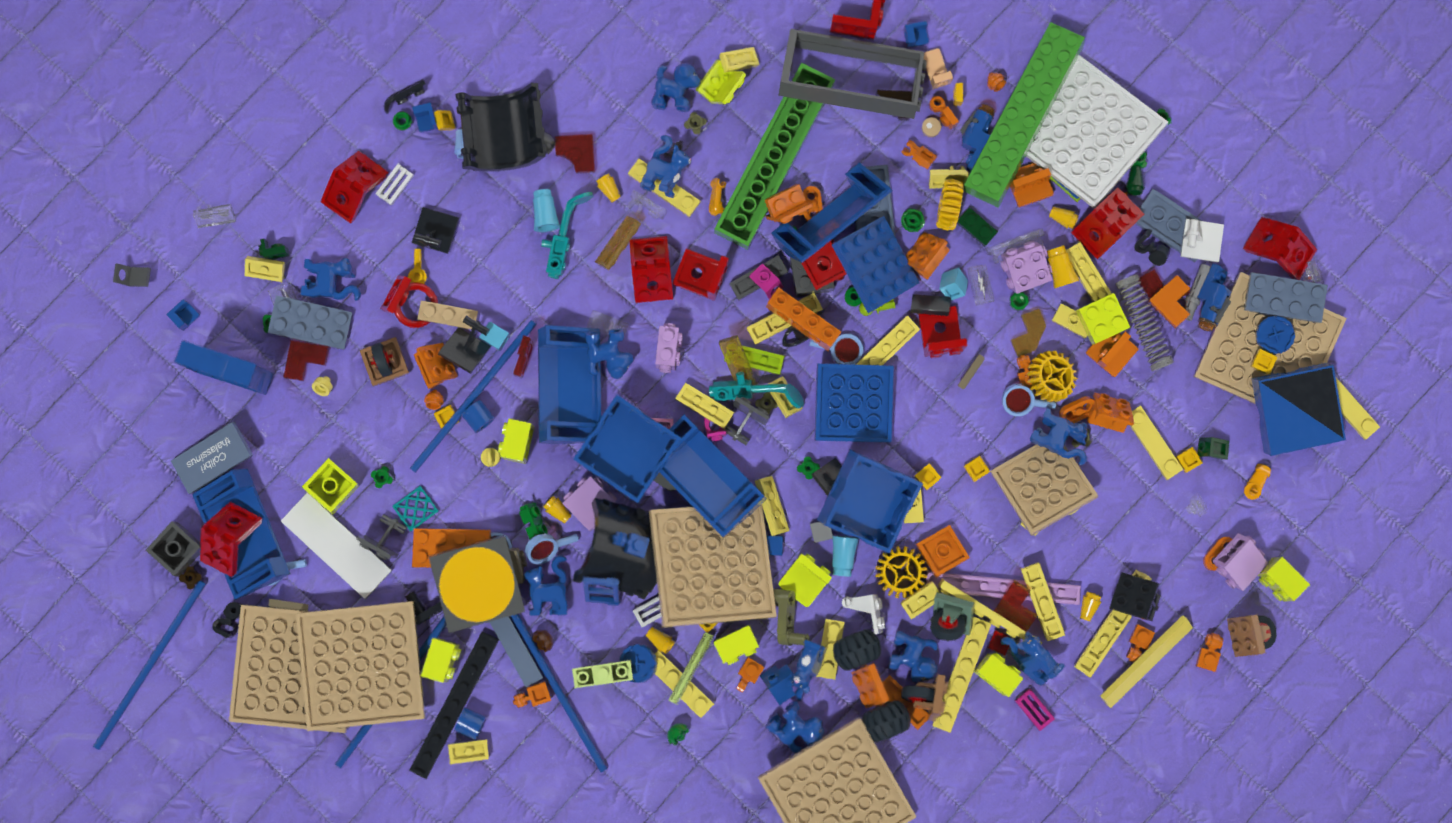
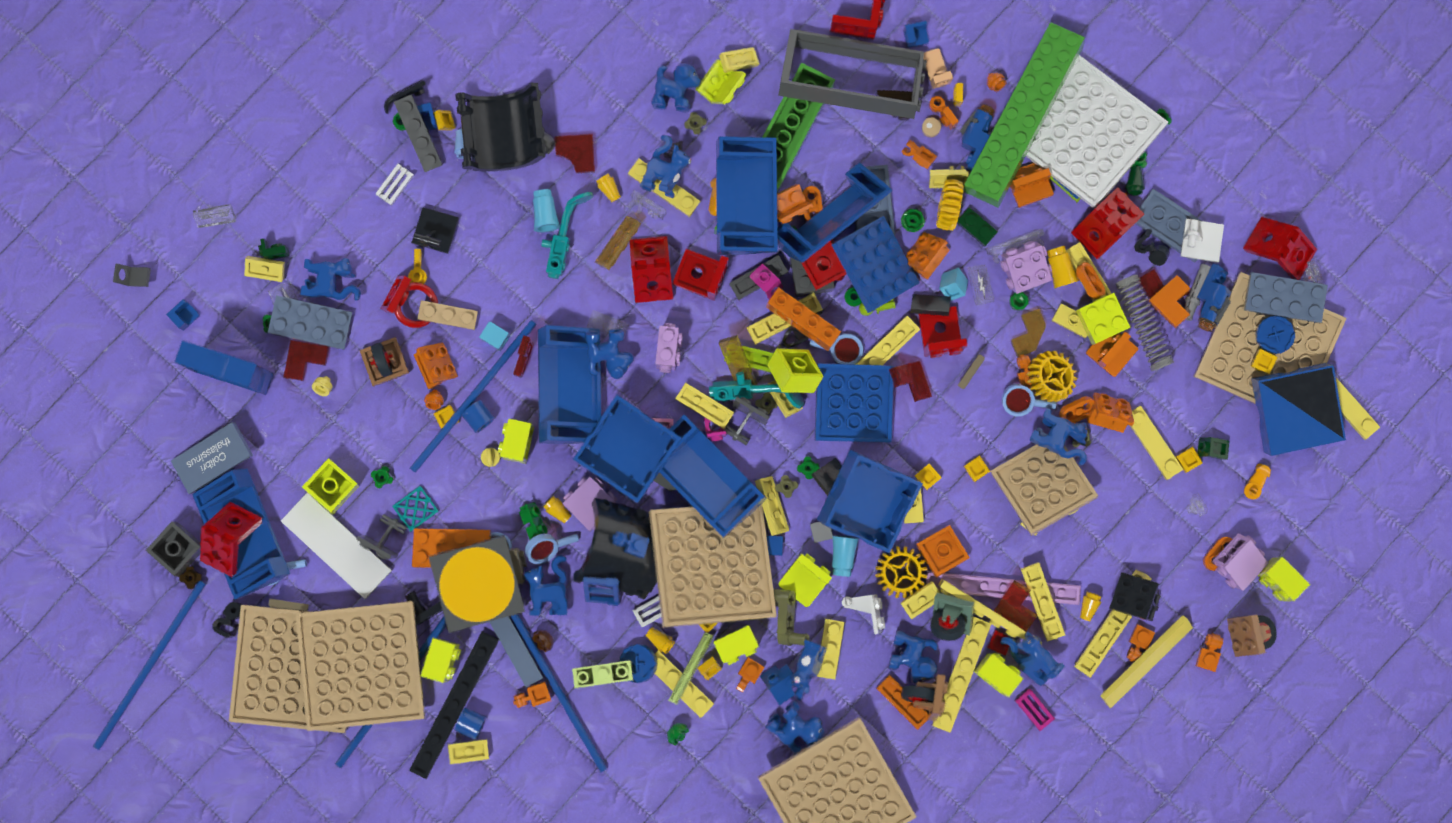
(352, 184): red bracket -> none
(418, 133): none -> dark grey plate
(464, 348): black plate -> none
(709, 668): none -> yellow tile
(746, 195): none -> blue slope
(786, 491): none -> olive plate
(795, 370): none -> neon yellow brick
(886, 719): black plate -> none
(915, 377): none -> clear red tile
(1064, 217): yellow cone -> none
(1090, 280): none -> orange plate

